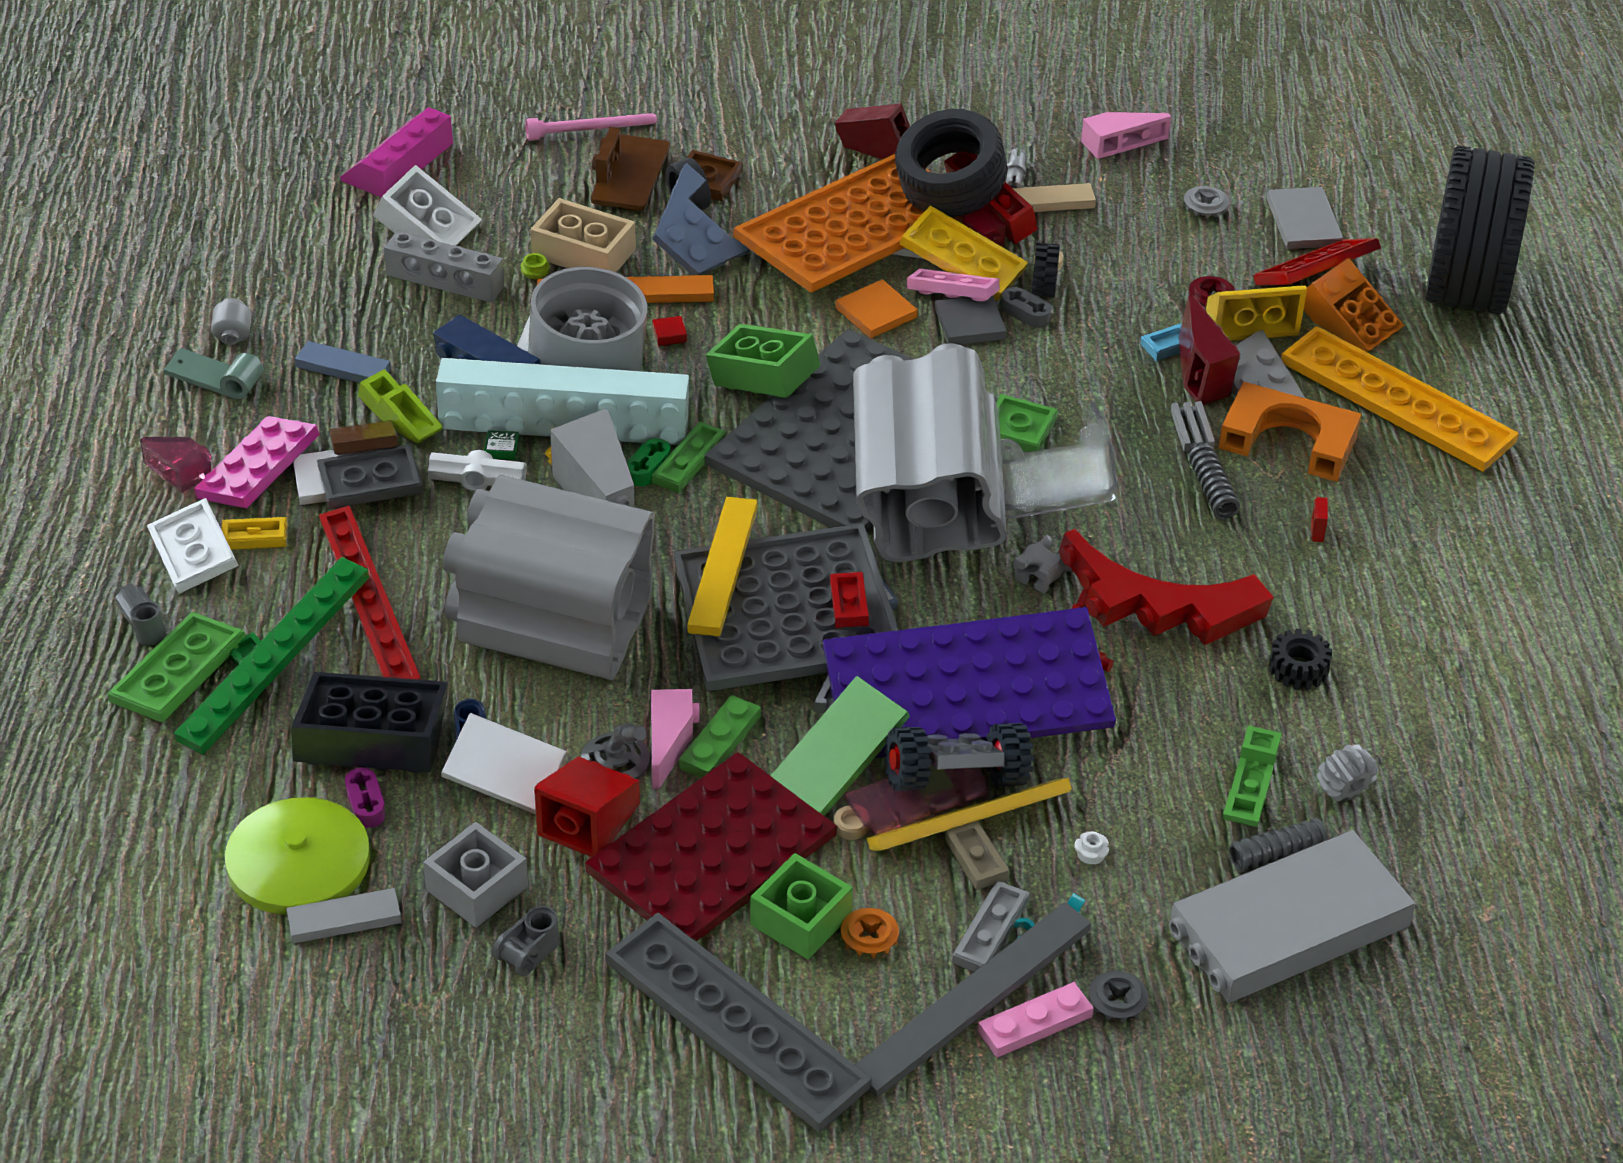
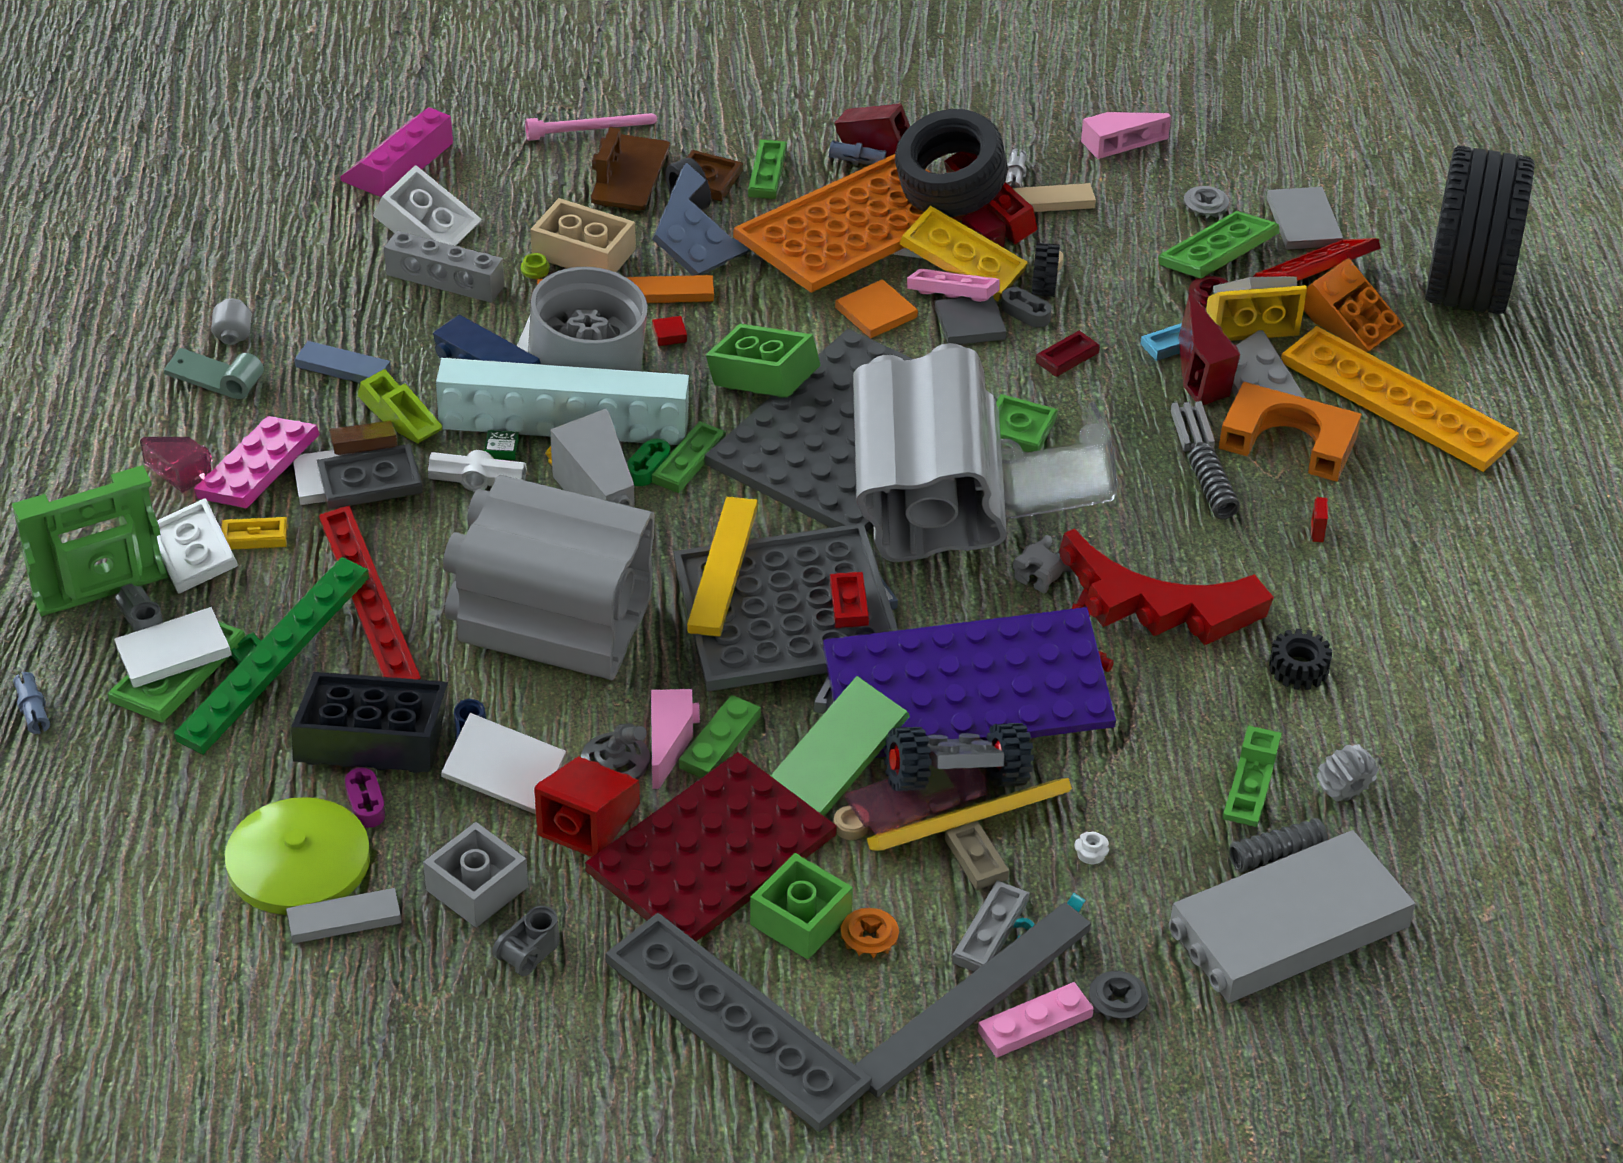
(31, 702): none -> sand blue pin
(66, 572): none -> bright green piece
(172, 647): none -> white tile
(767, 169): none -> bright green tile
(855, 153): none -> sand blue pin
(1067, 353): none -> dark red tile
(1218, 244): none -> bright green tile
(1256, 283): none -> light grey tile

